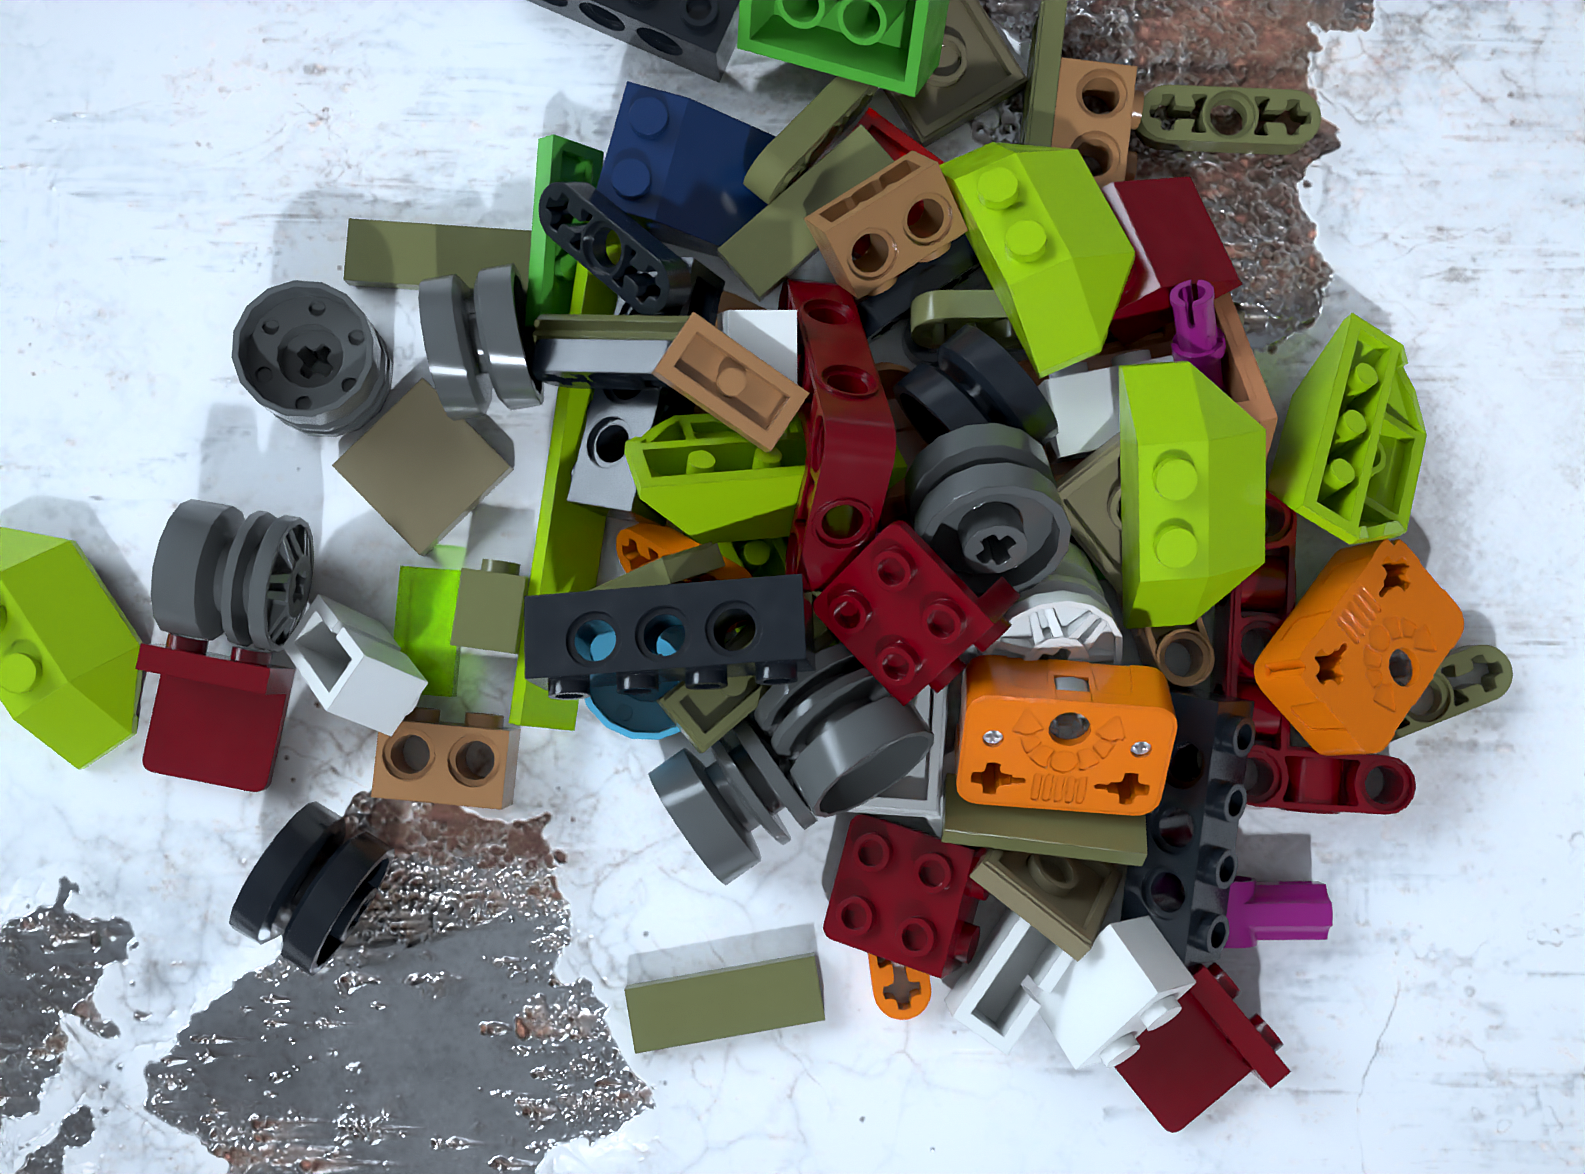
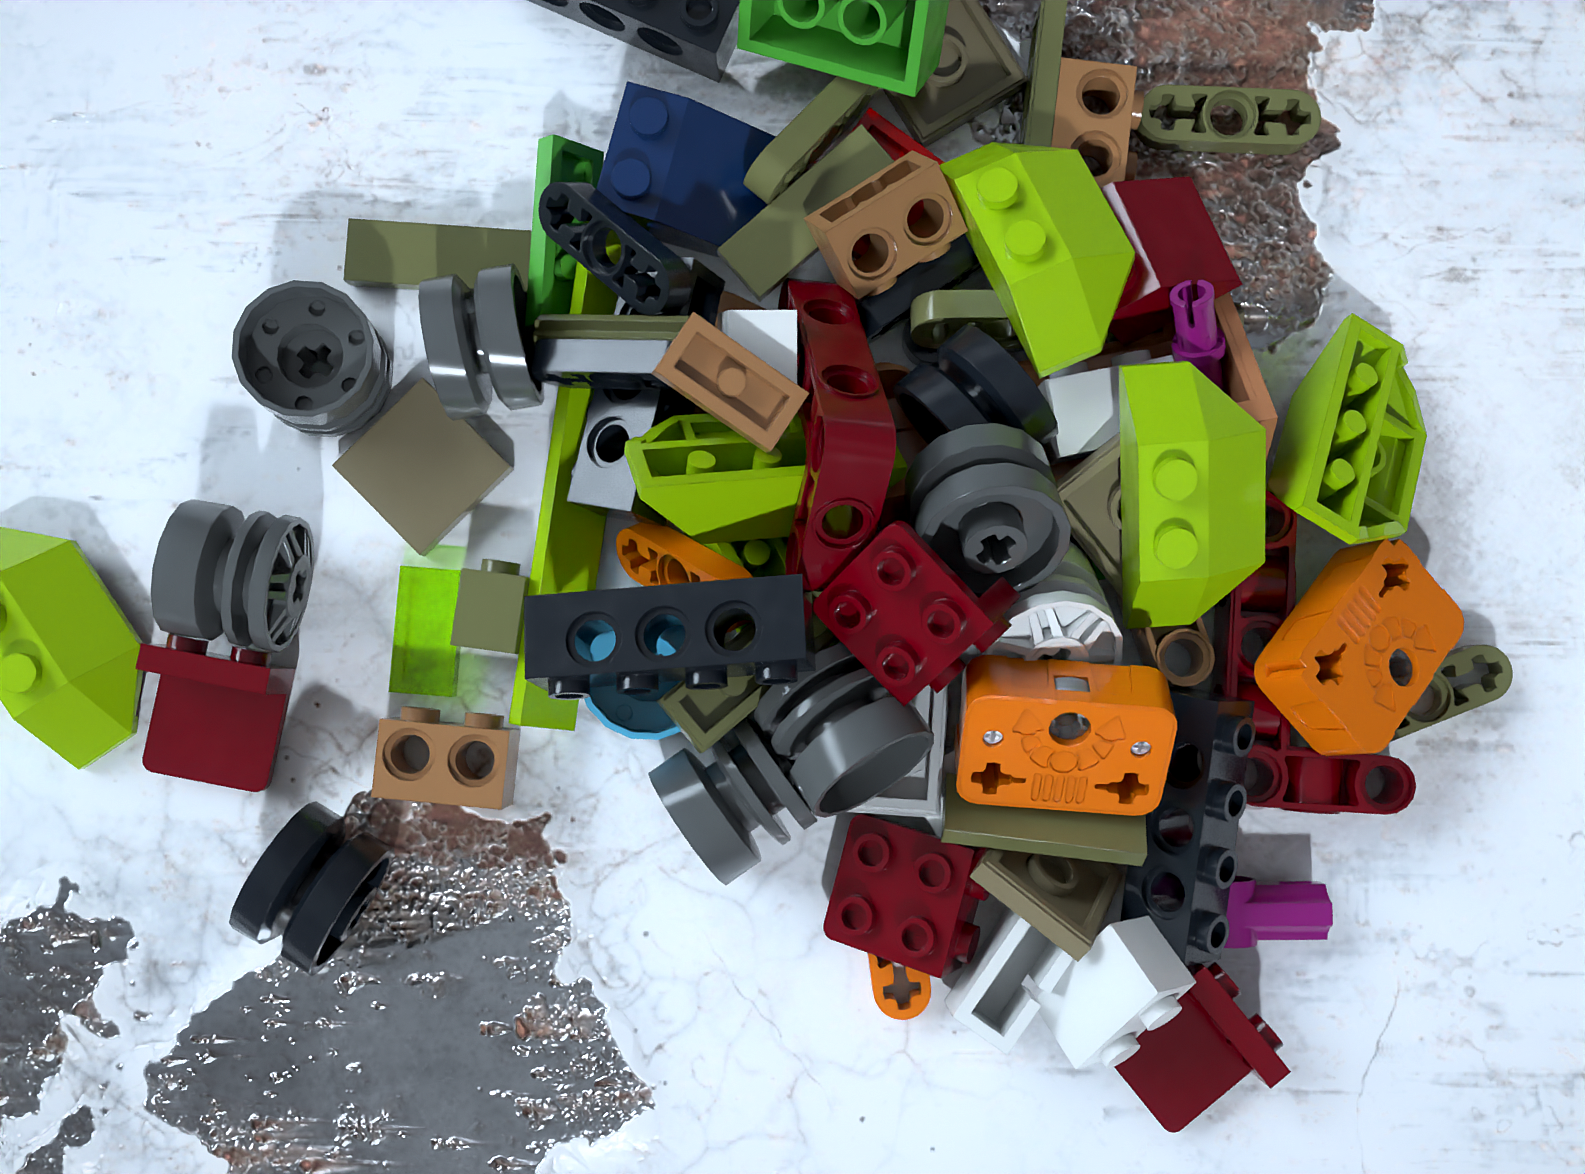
(354, 666): white piece -> none
(671, 568): olive tile -> none
(724, 1002): olive tile -> none

